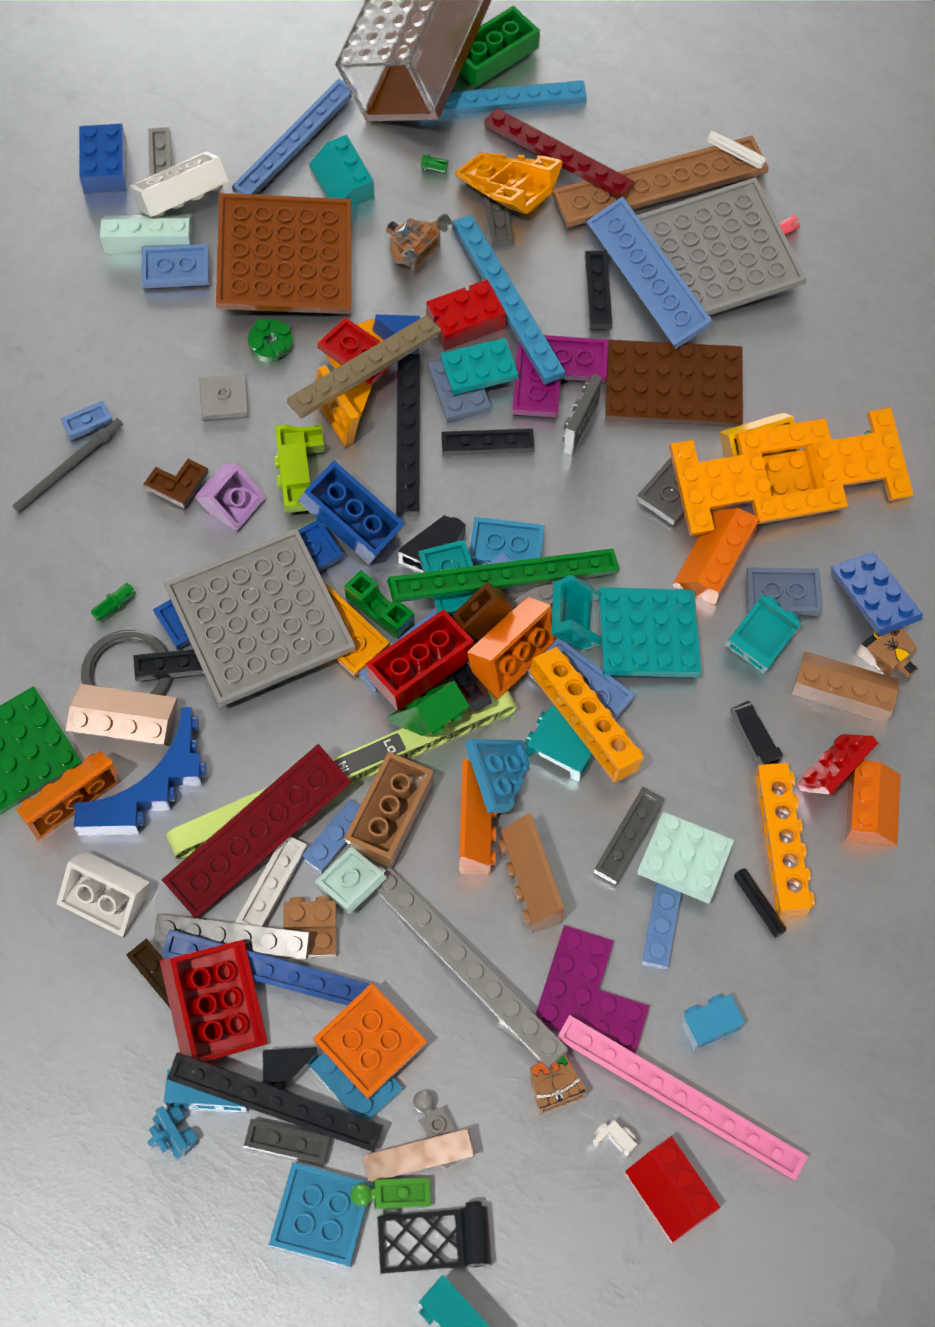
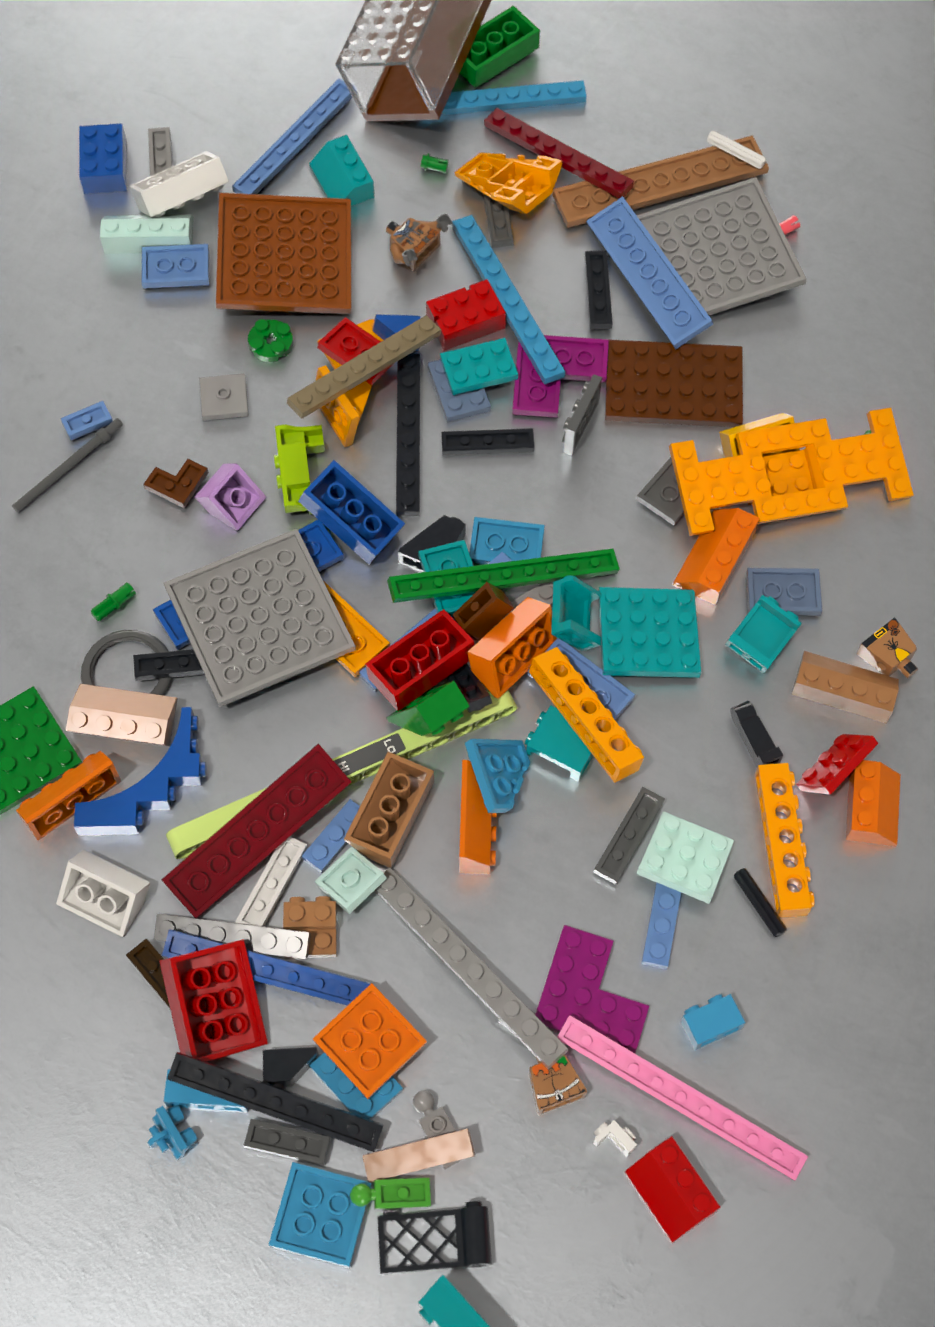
(366, 596): green arch -> none
(531, 874): medium nougat slope -> none
(876, 593): plate -> none

